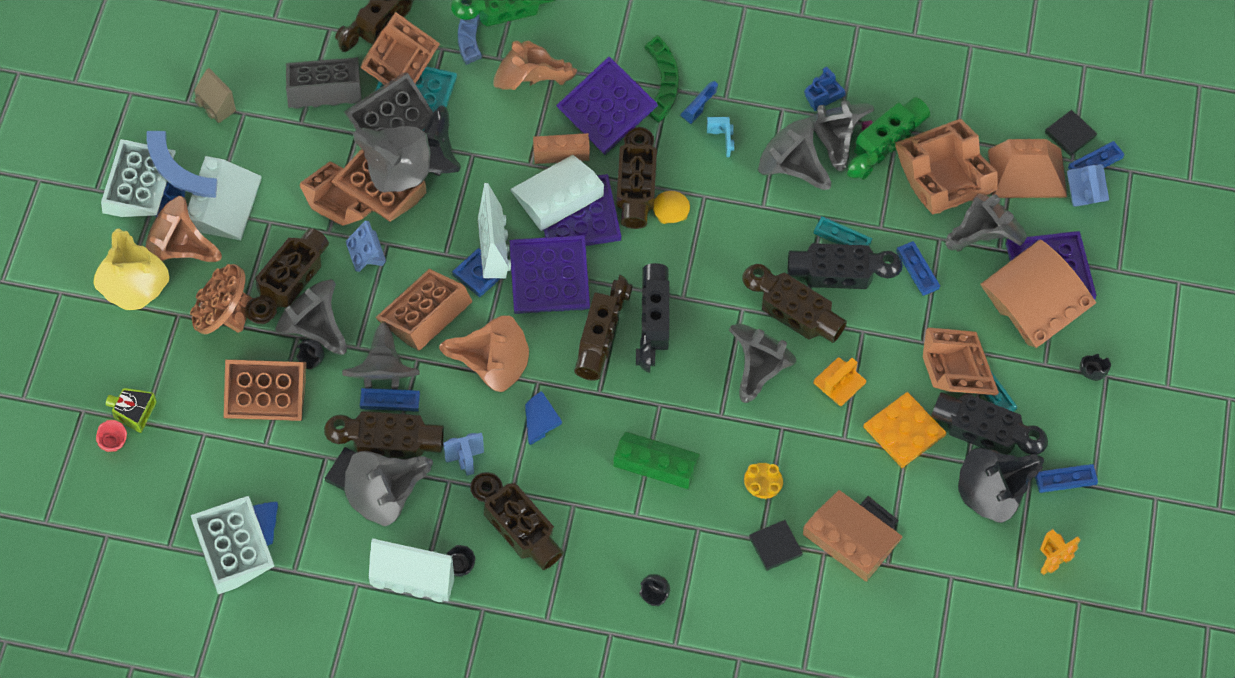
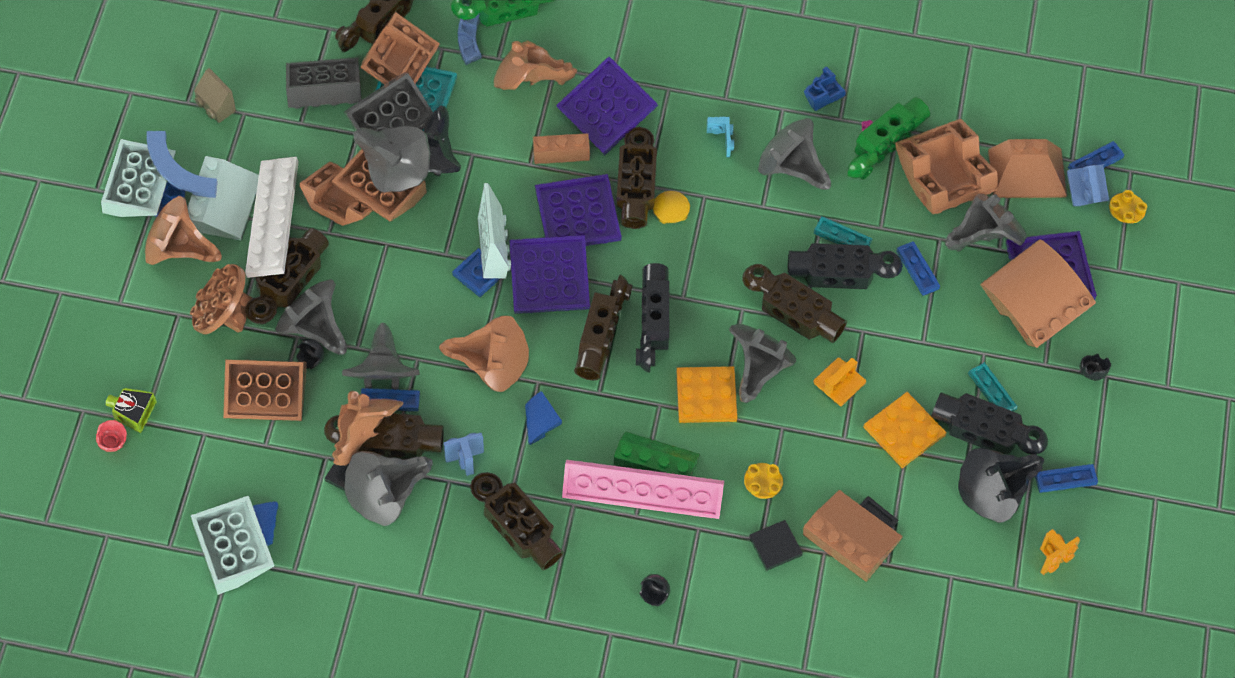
(130, 273): light yellow animal -> none
(272, 217): none -> white plate
(358, 421): none -> nougat animal
(365, 247): medium blue bracket -> none
(411, 570): light aqua slope -> none
(425, 308): nougat slope -> none
(463, 560): black hair -> none
(558, 191): light aqua slope -> none
(642, 489): none -> bright pink plate
(669, 77): green tile -> none
(696, 107): blue slope -> none
(706, 394): none -> light orange plate
(836, 128): dark grey animal -> none
(956, 362): nougat slope -> none
(1071, 132): black tile -> none
(1127, 207): none -> yellow dish

